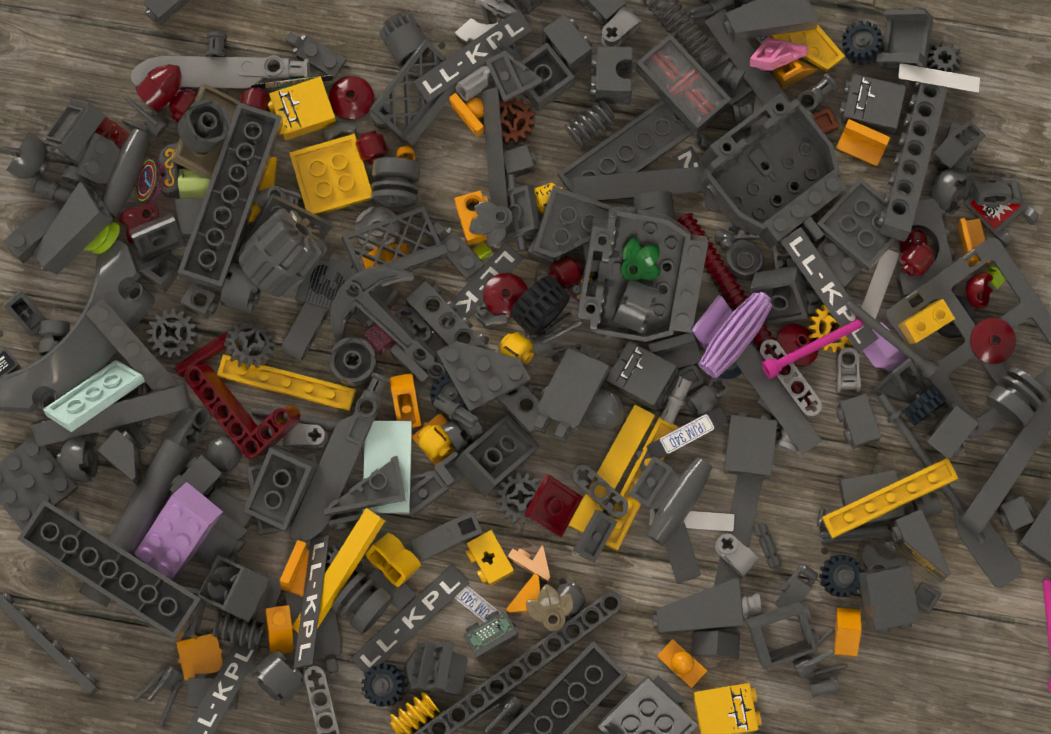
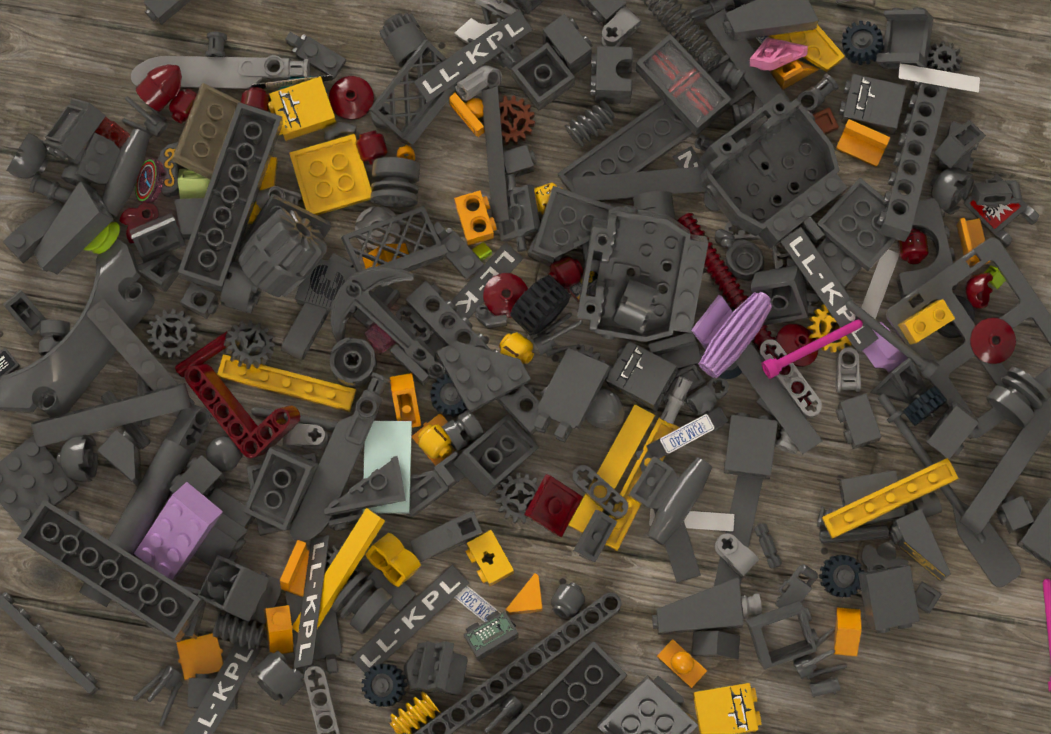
(93, 395): light aqua tile -> none
(203, 126): dark grey brick -> none
(455, 411): dark grey axle -> none
(487, 223): dark grey plate -> none
(511, 75): dark grey wing -> none
(537, 565): light nougat slope -> none
(550, 604): dark tan plate -> none
(642, 259): green plate -> none
(917, 259): dark red head -> none

